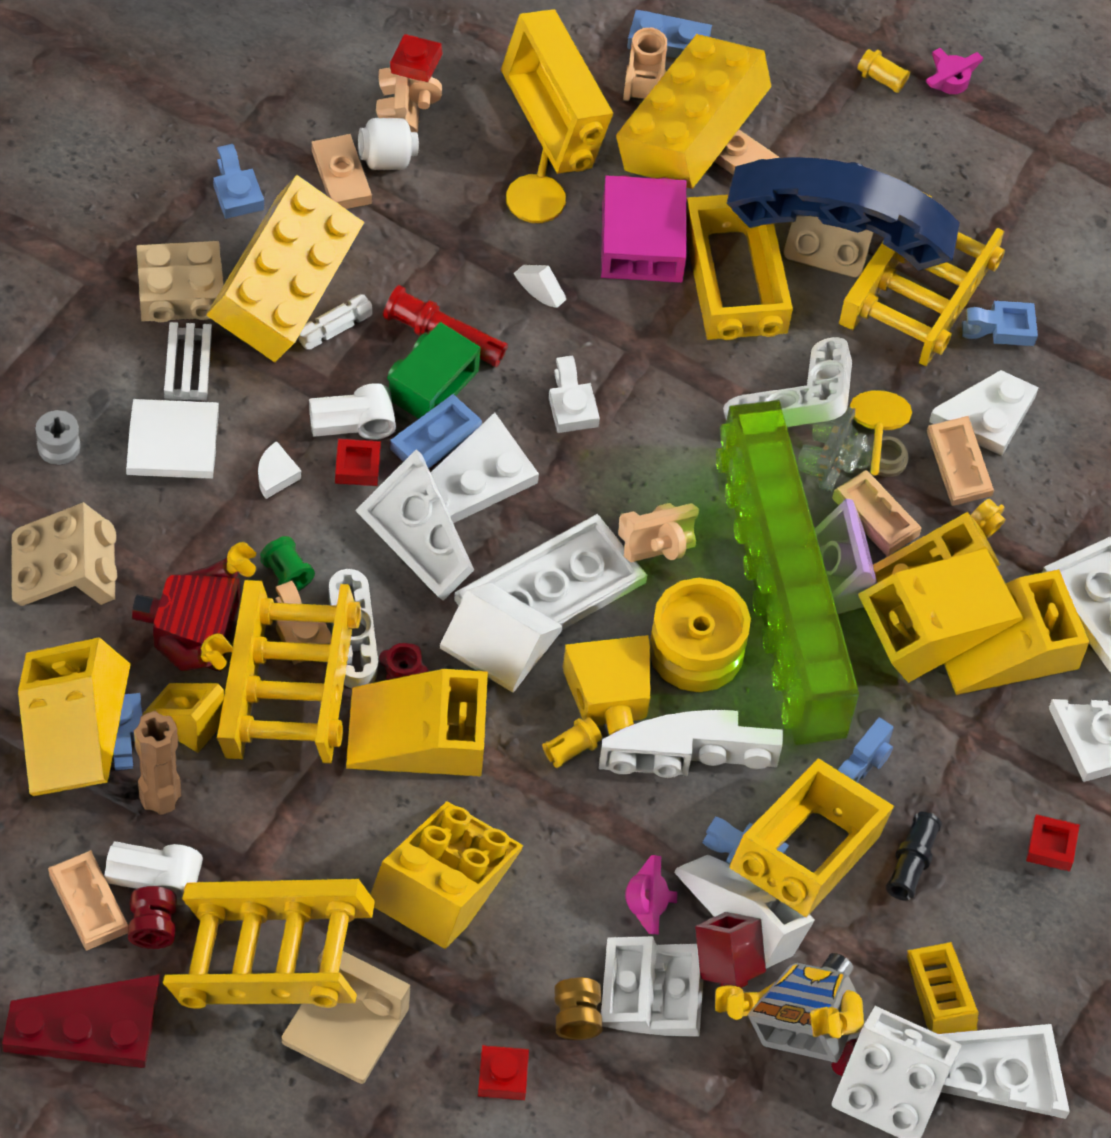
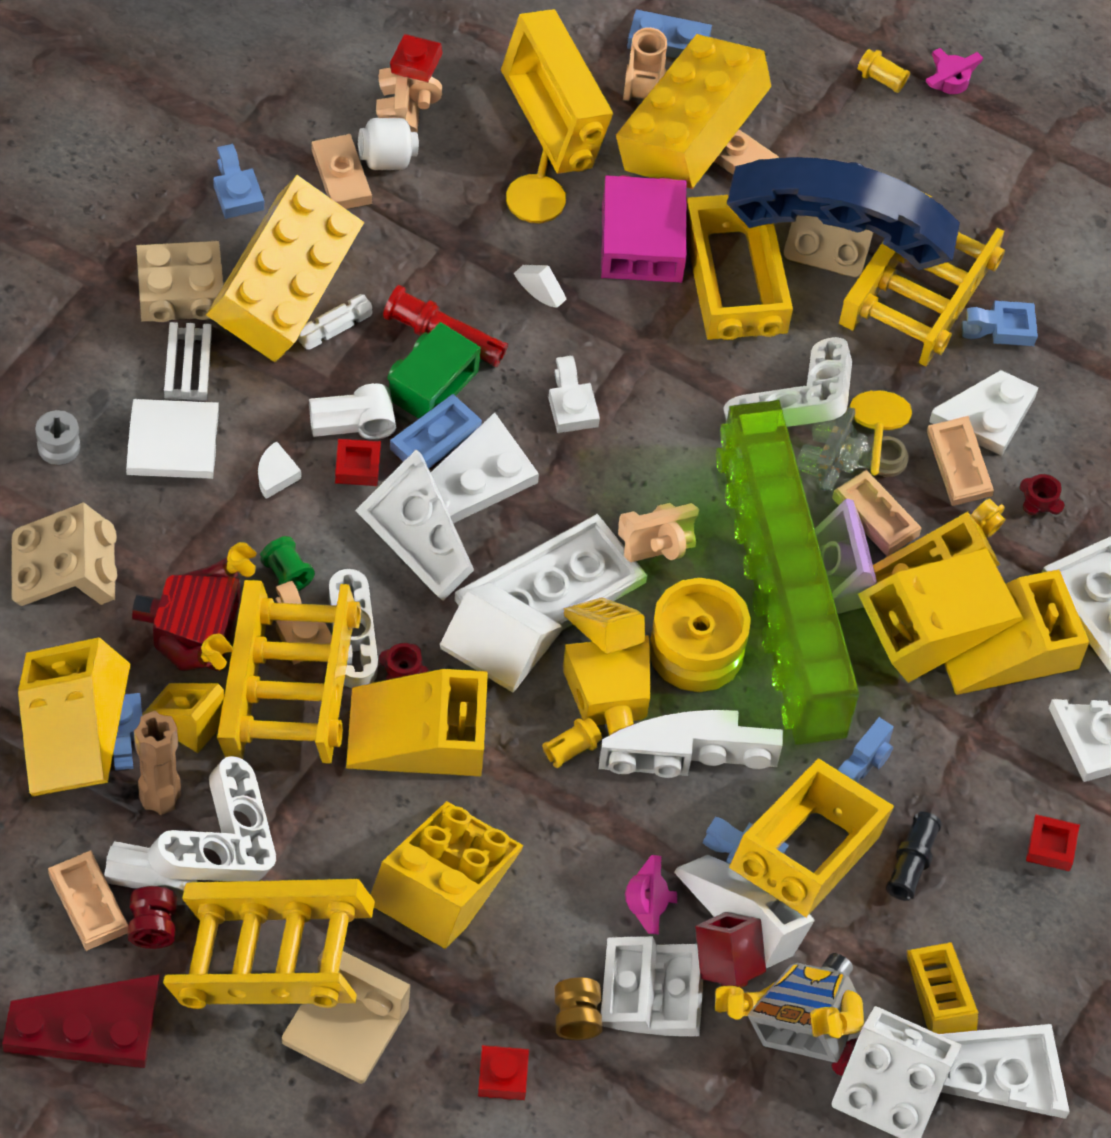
(232, 841): none -> white beam
(608, 623): none -> yellow slope
(1042, 485): none -> dark red plate

